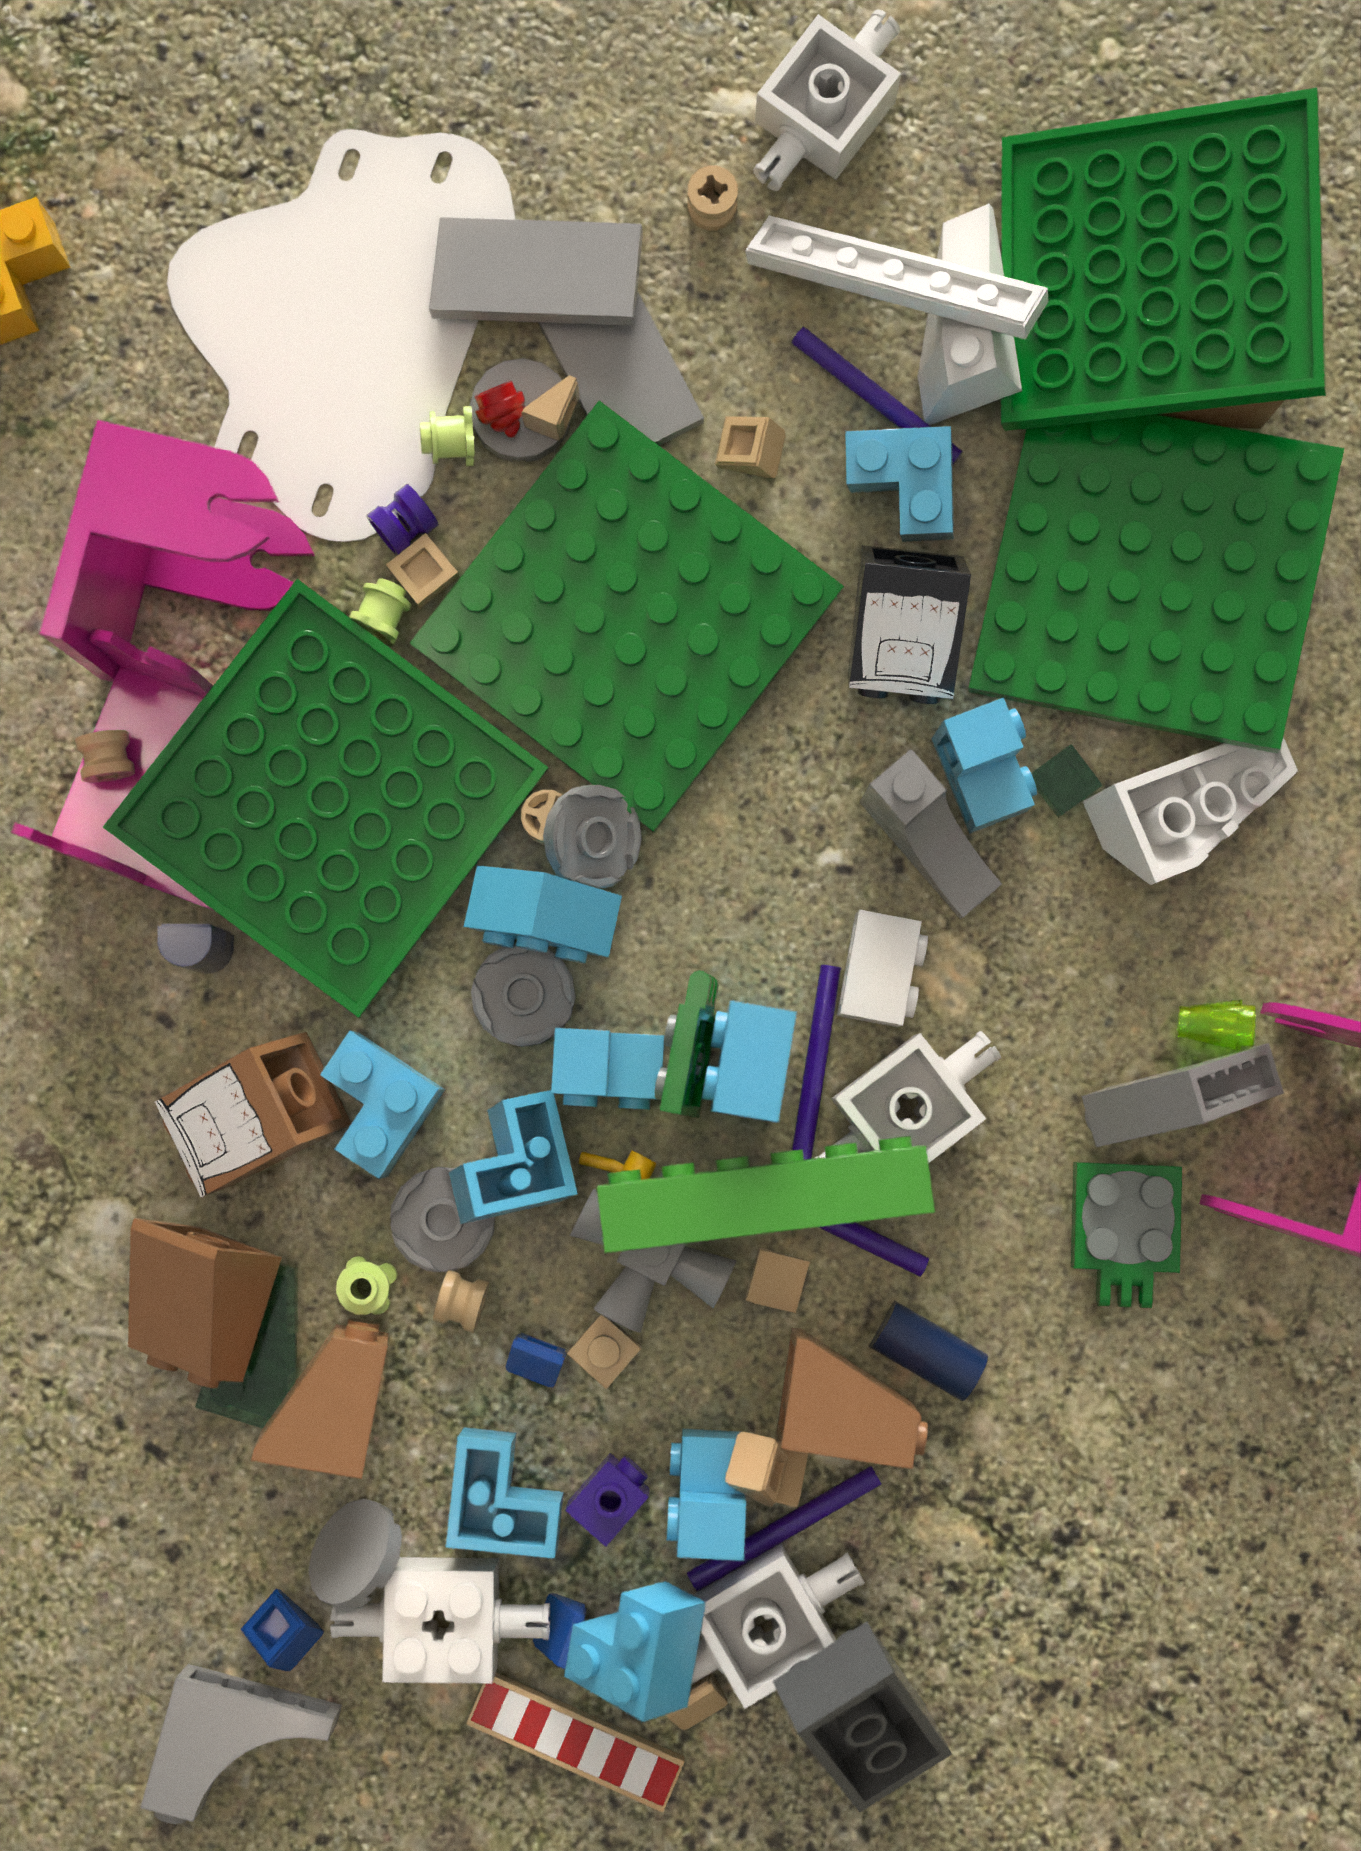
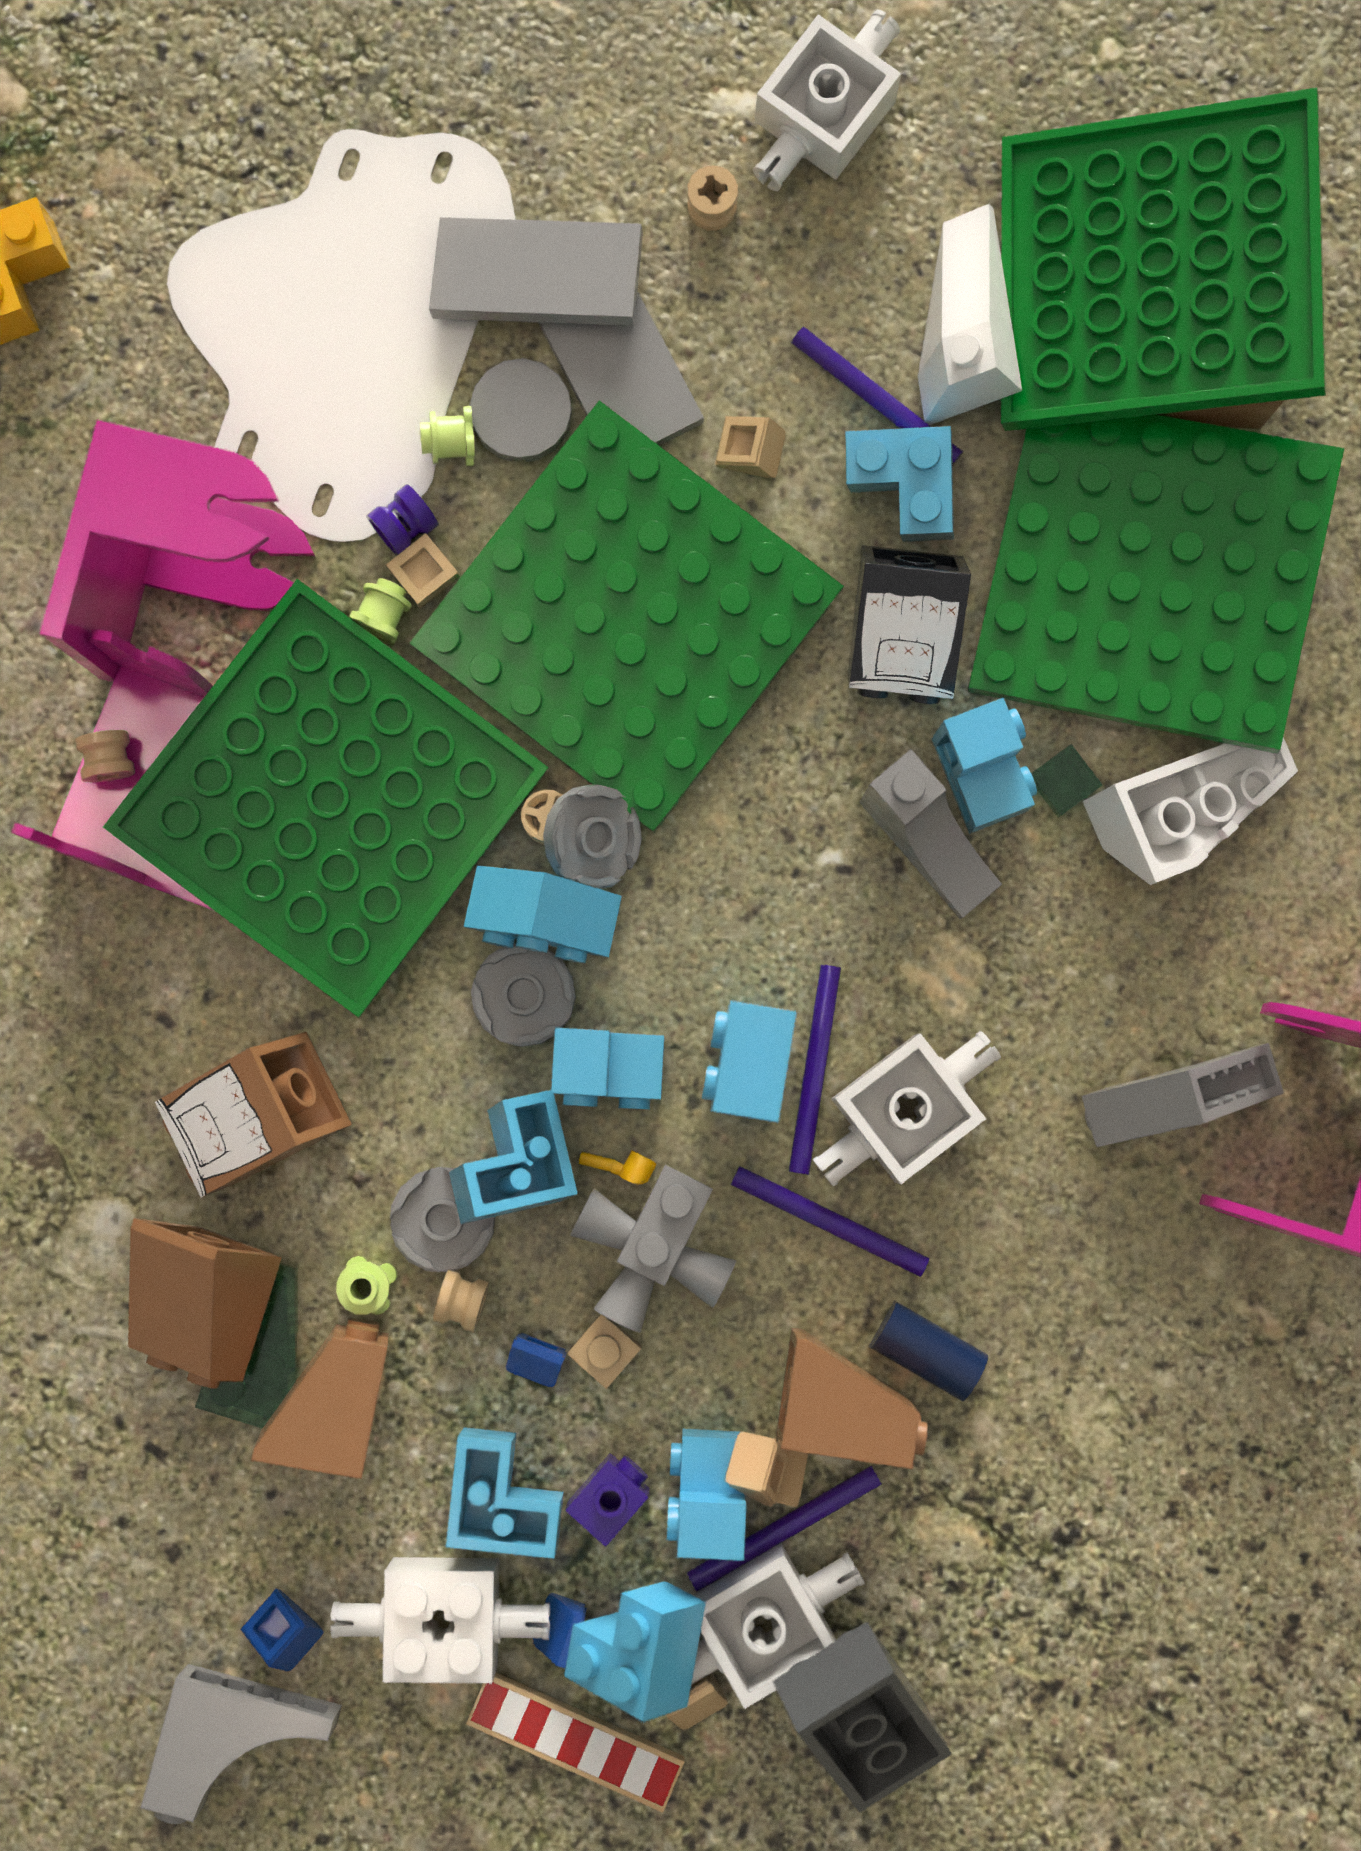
(196, 946): brick -> none
(354, 1554): light grey tile -> none
(393, 1099): medium azure brick -> none
(501, 408): red plate -> none
(553, 409): tan slope -> none
(690, 1041): green piece -> none
(764, 1197): bright green brick -> none
(777, 1280): tan slope -> none
(881, 969): white brick -> none
(898, 276): white tile -> none
(1126, 1226): piece -> none
(1218, 1023): clear neon green cone -> none

